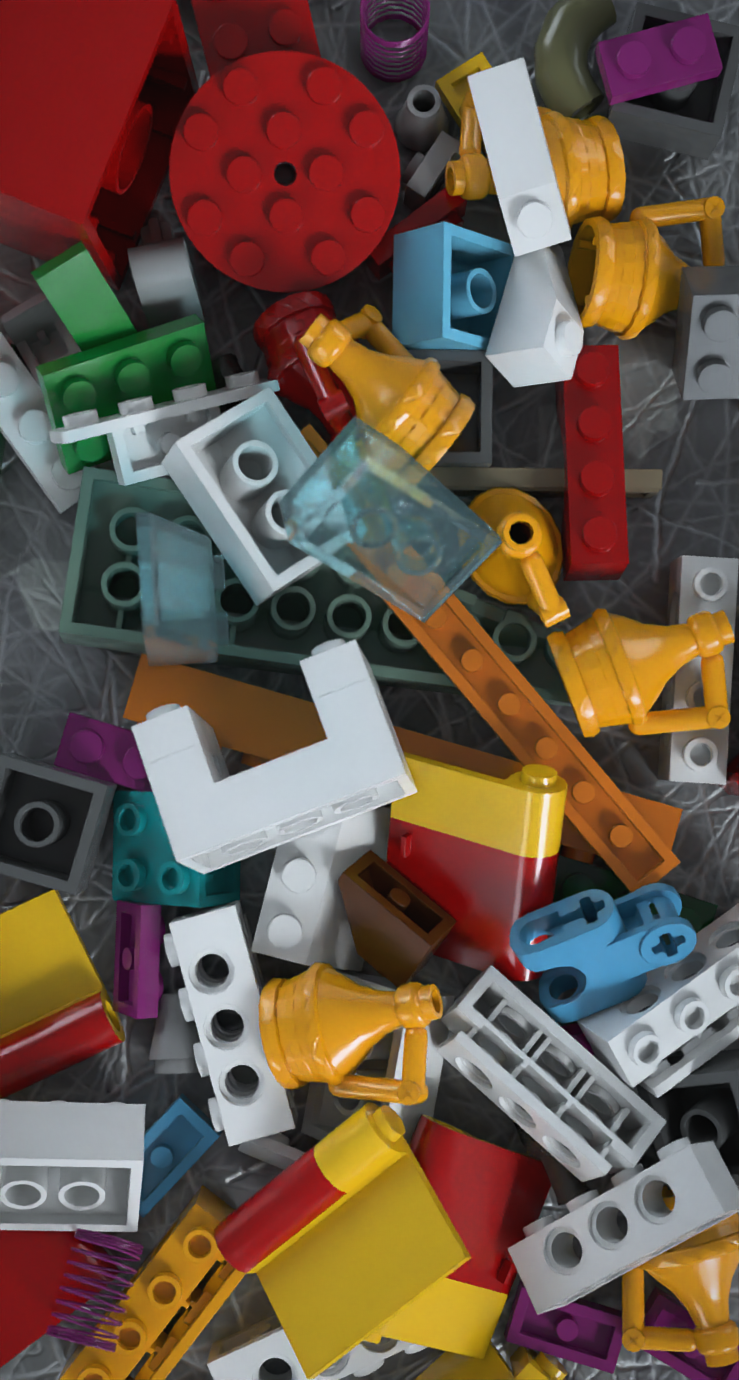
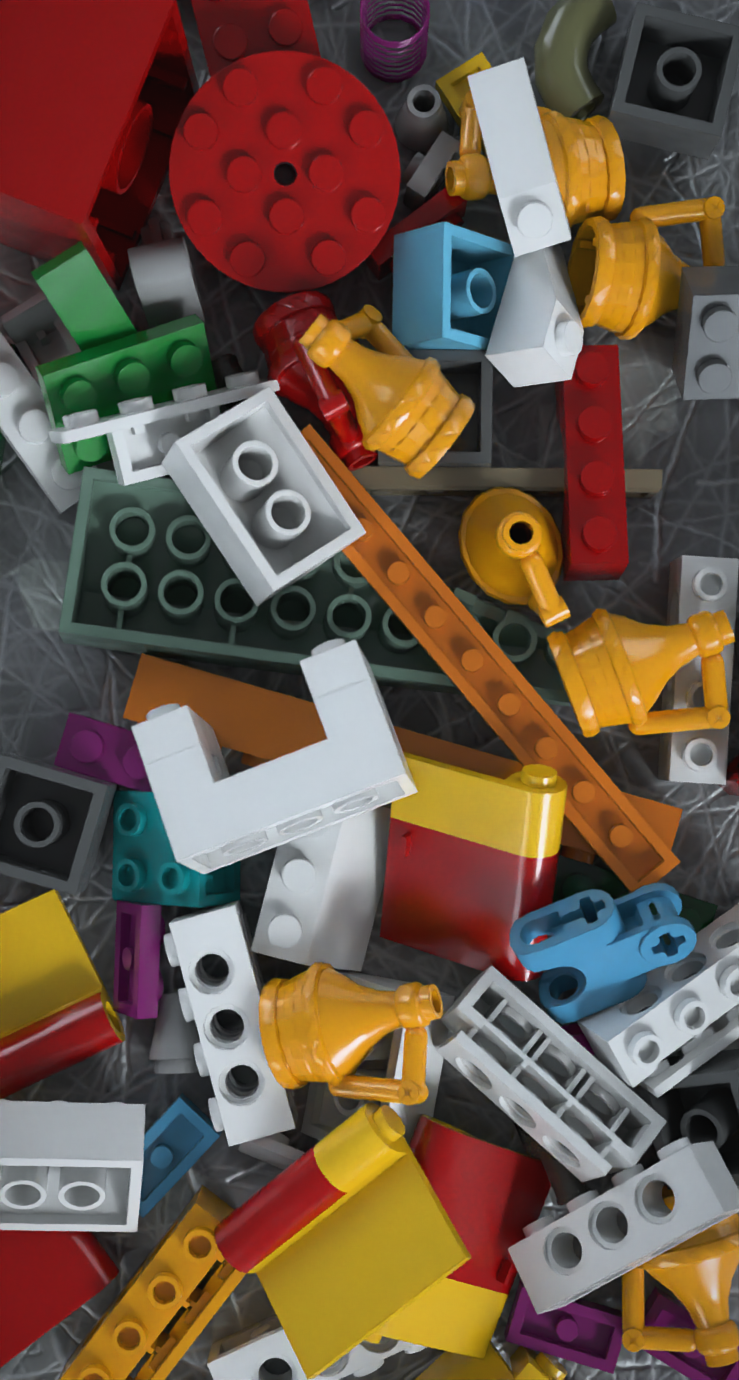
(104, 1240): magenta piece -> none
(178, 593): clear light blue slope -> none
(385, 522): clear light blue slope -> none
(391, 919): reddish brown slope -> none
(658, 59): magenta plate -> none

